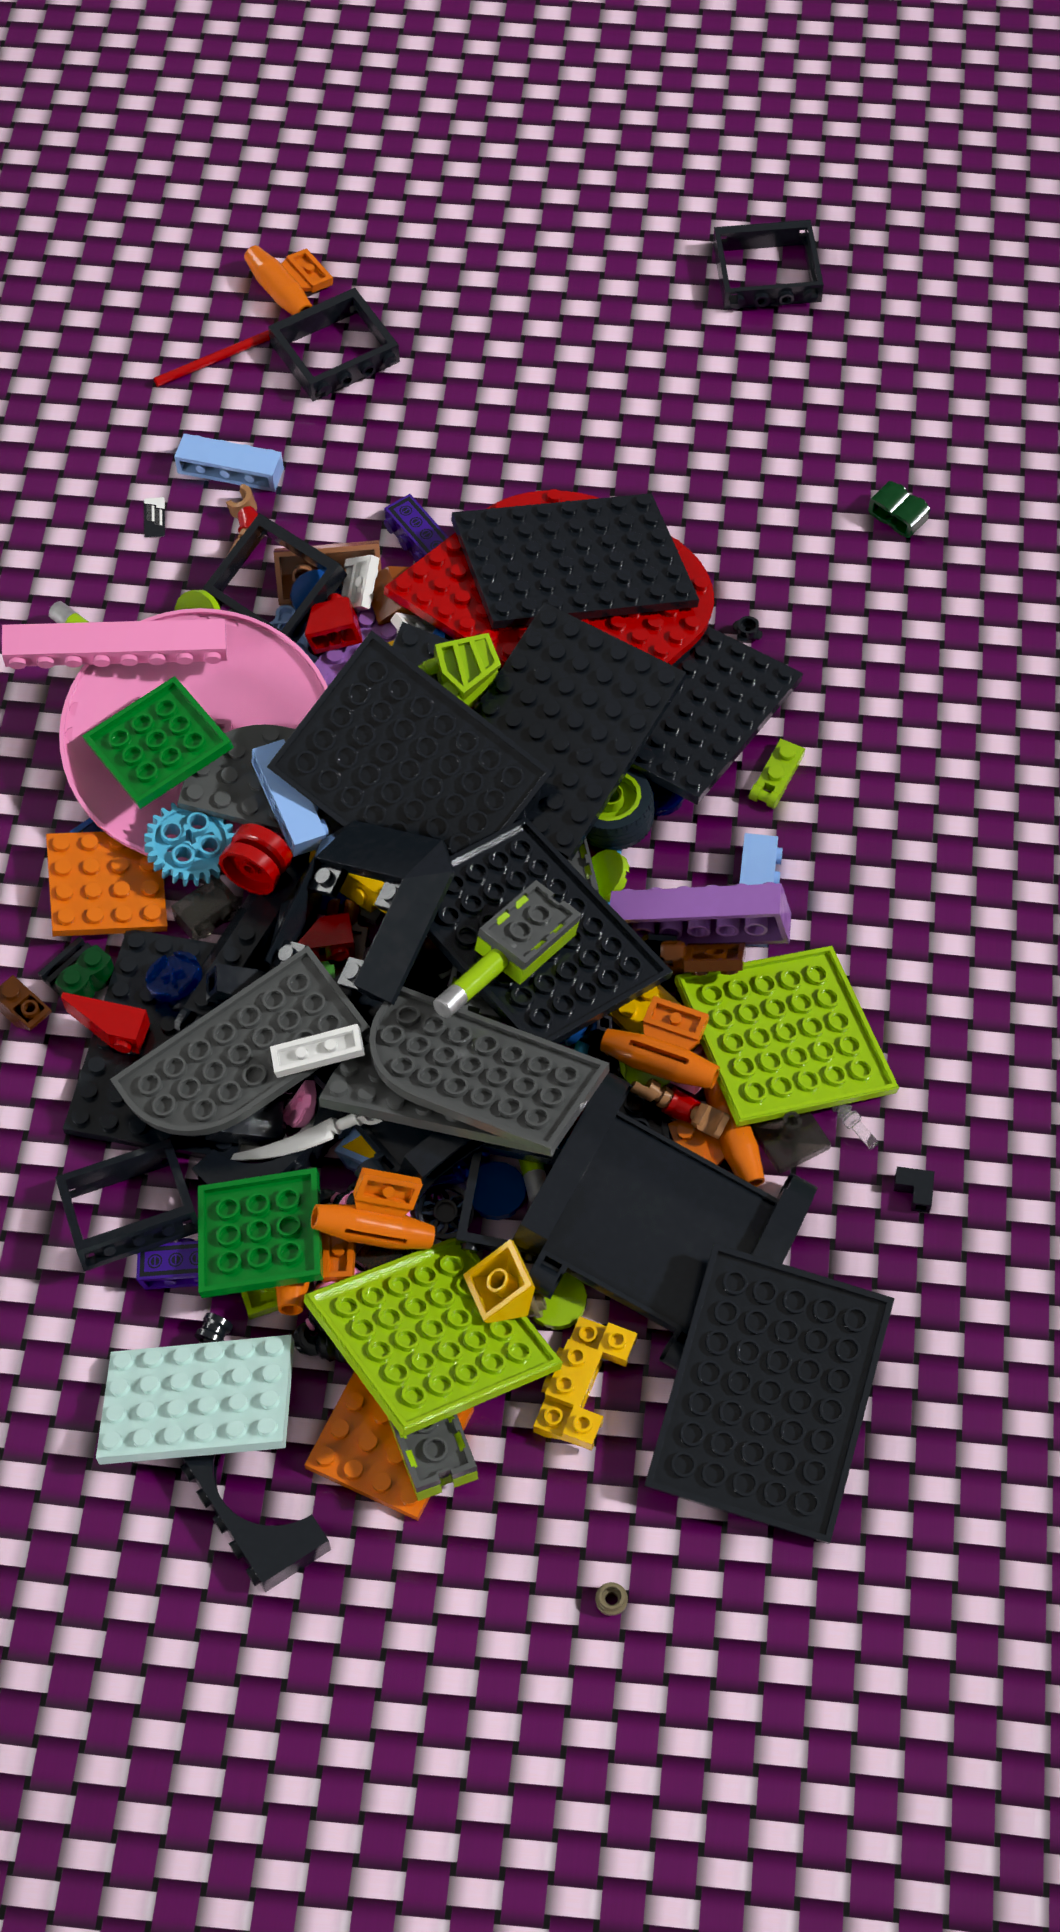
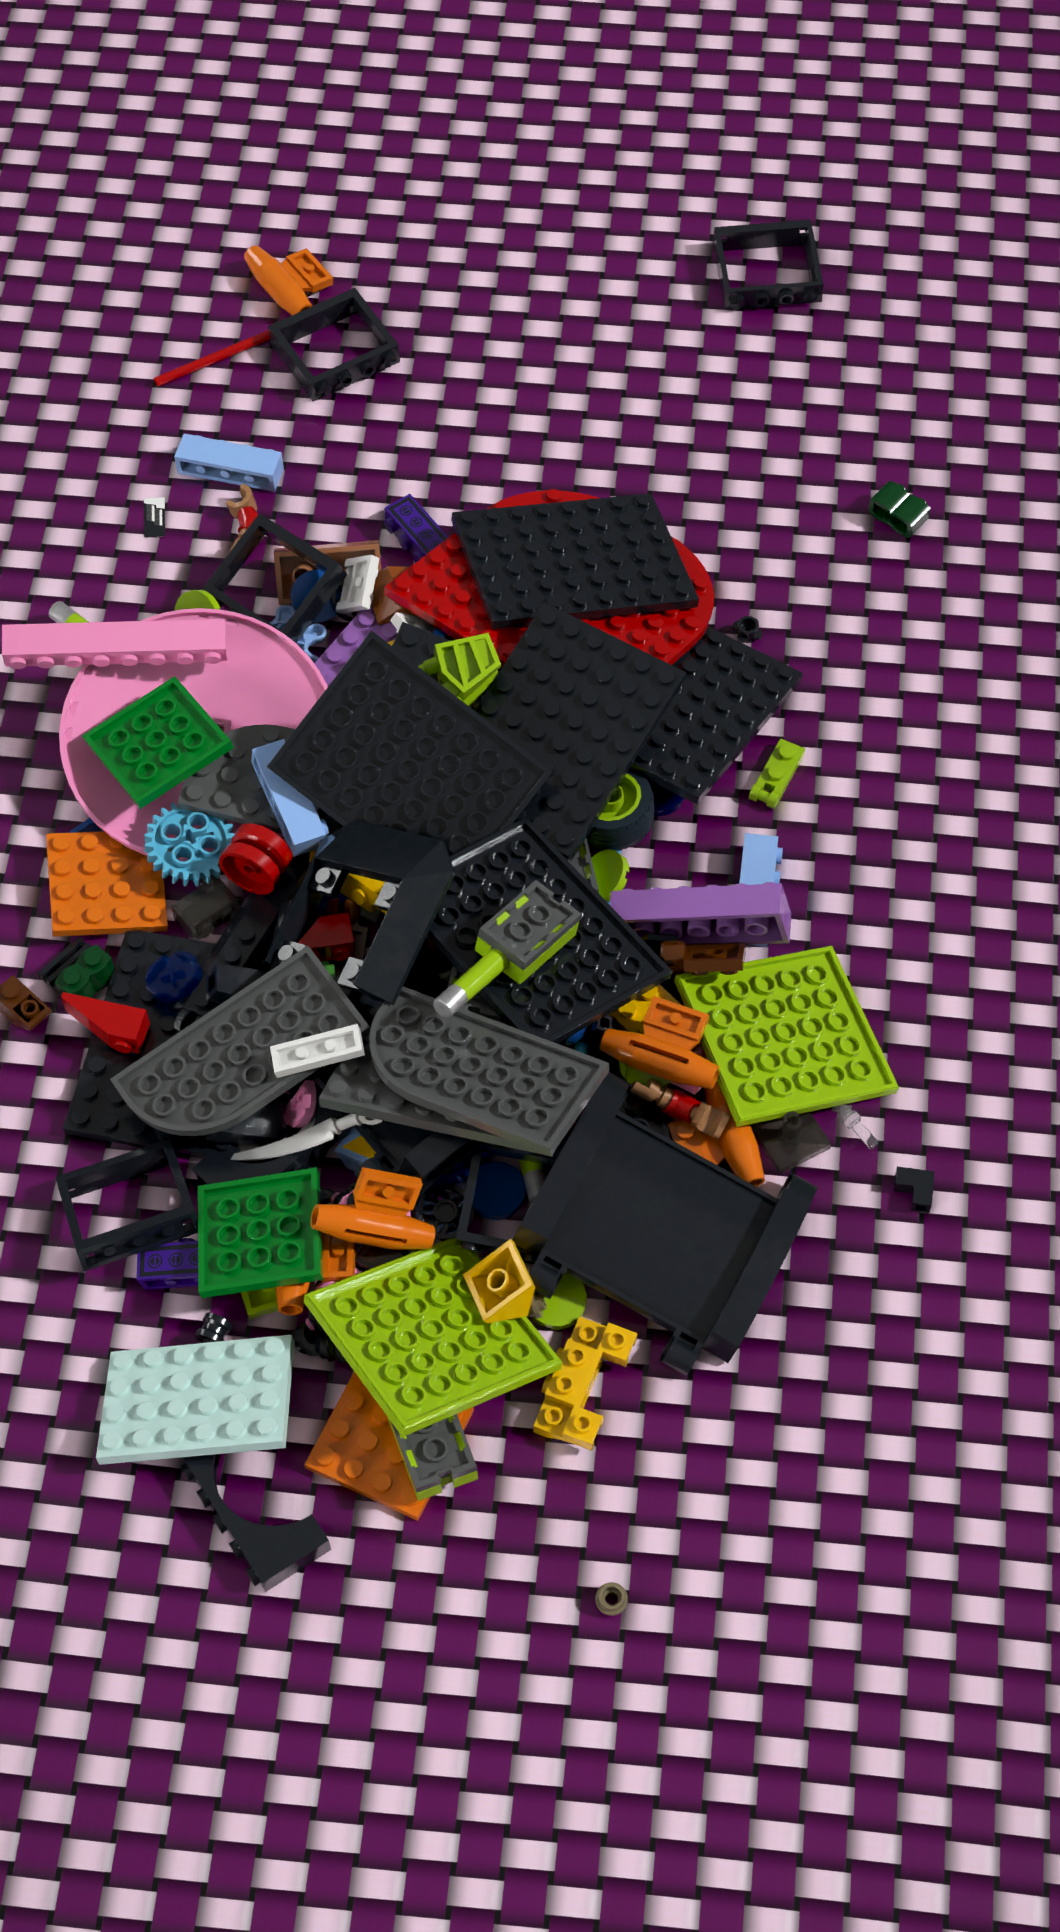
(333, 625): red torso -> none
(770, 1393): black plate -> none

